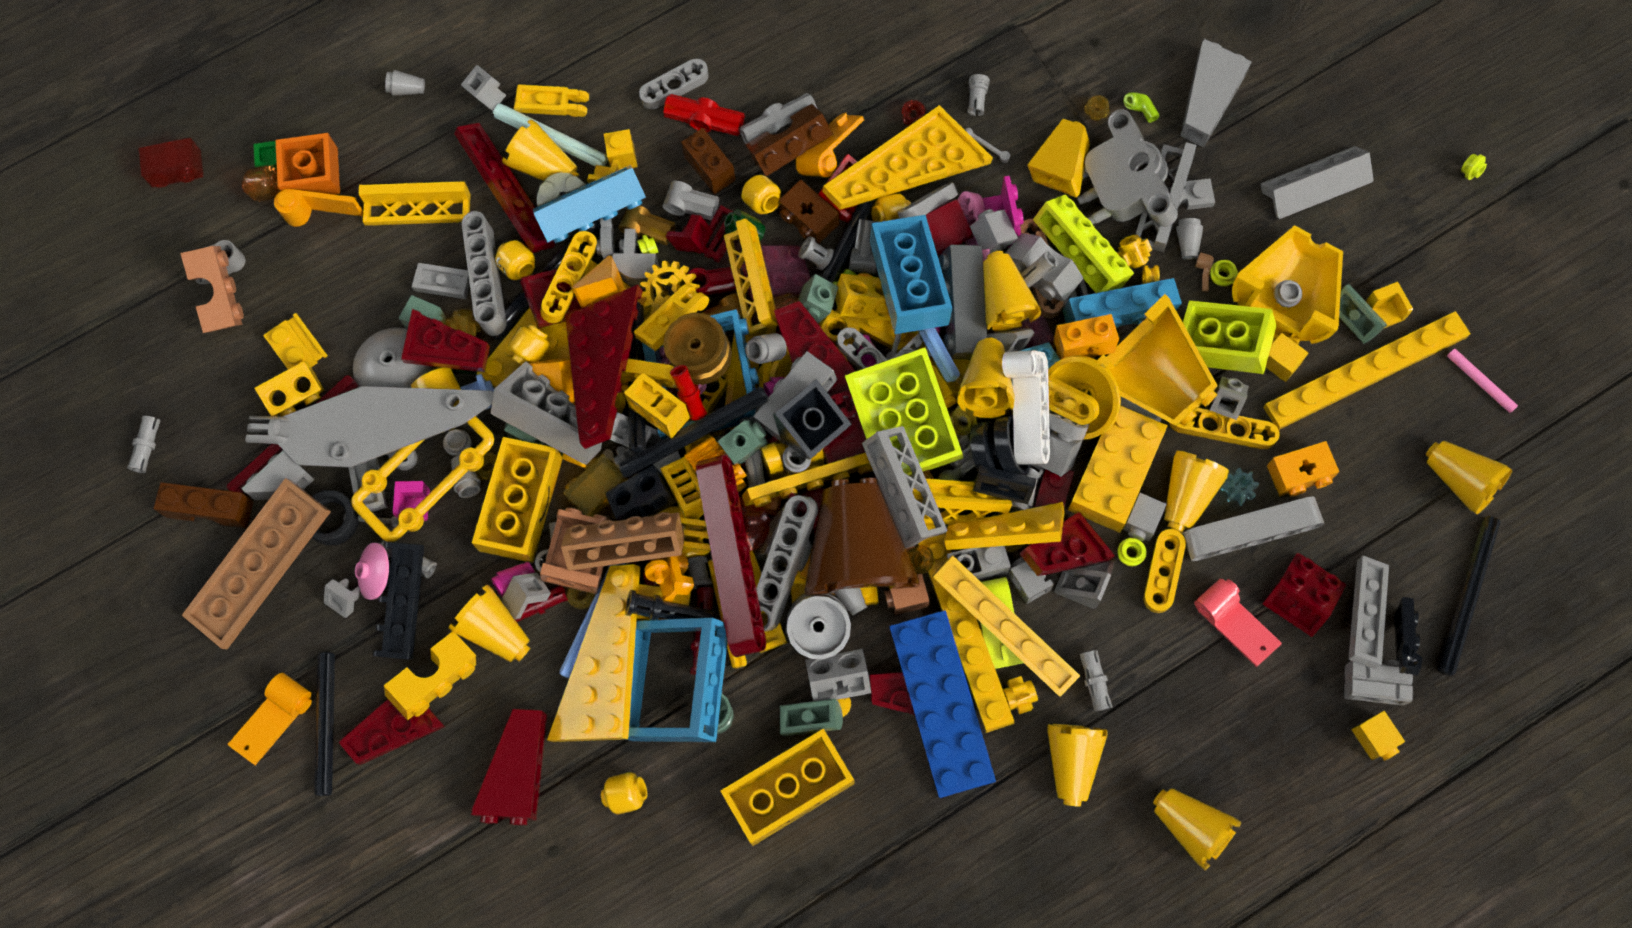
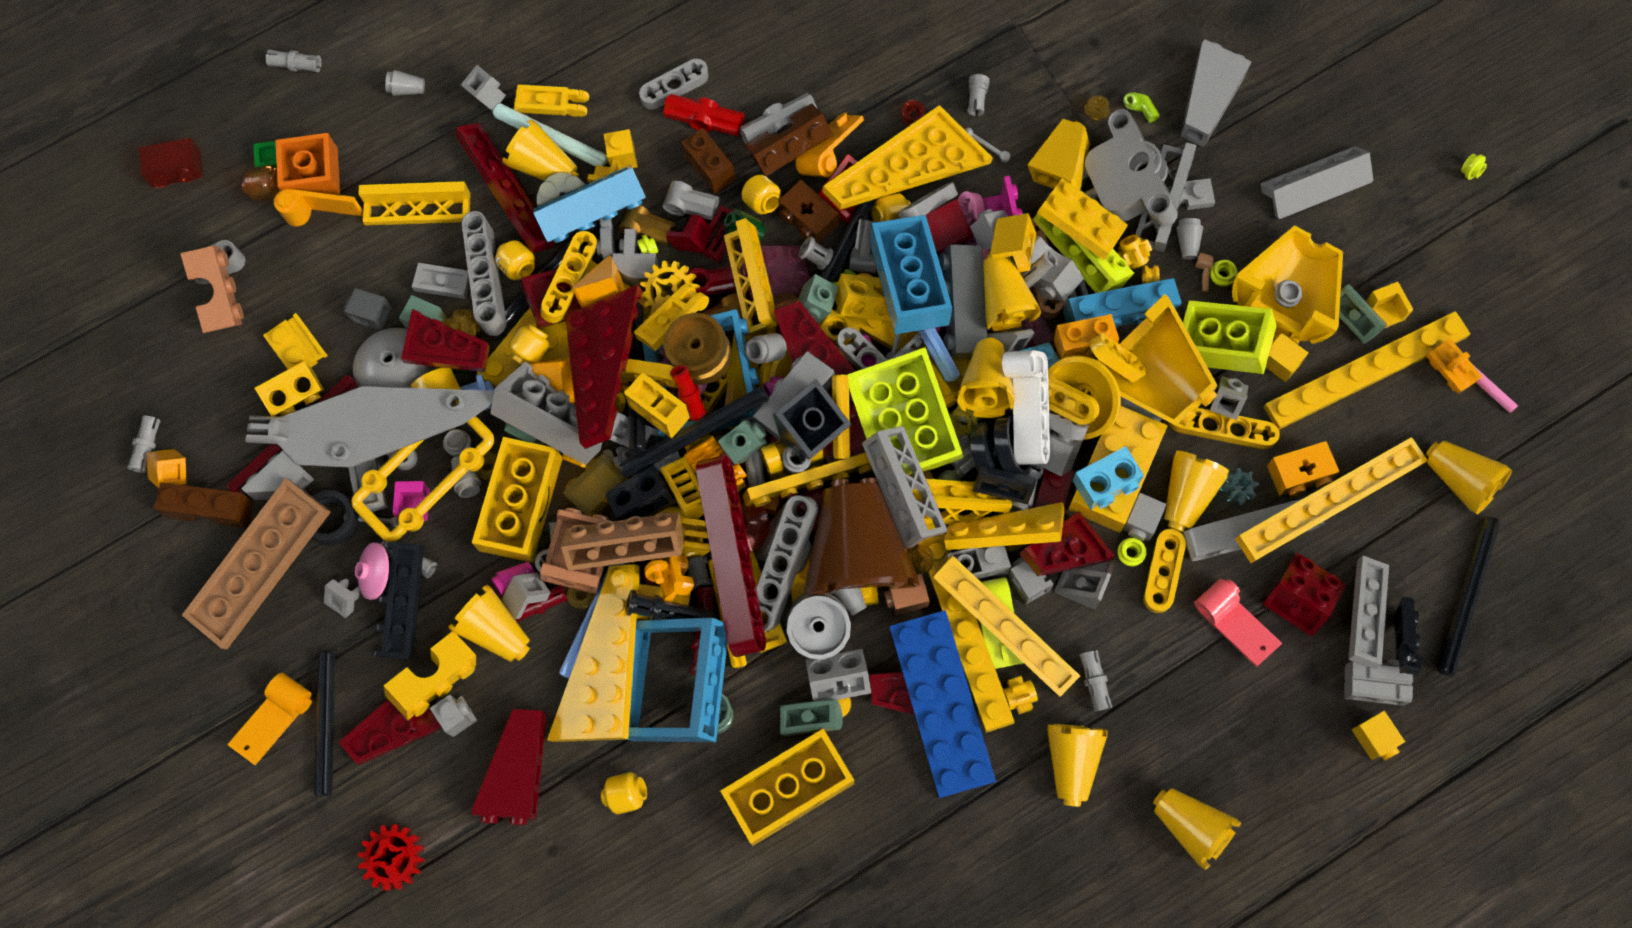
(166, 467): none -> light orange panel
(293, 60): none -> light grey pin
(367, 309): none -> dark grey brick
(395, 869): none -> red gear
(453, 715): none -> light grey brick
(840, 396): none -> yellow axle
(1015, 238): none -> yellow panel
(1082, 218): none -> yellow plate
(1104, 473): none -> medium azure brick
(1117, 357): none -> yellow beam
(1330, 500): none -> yellow plate
(1454, 366): none -> light orange hips

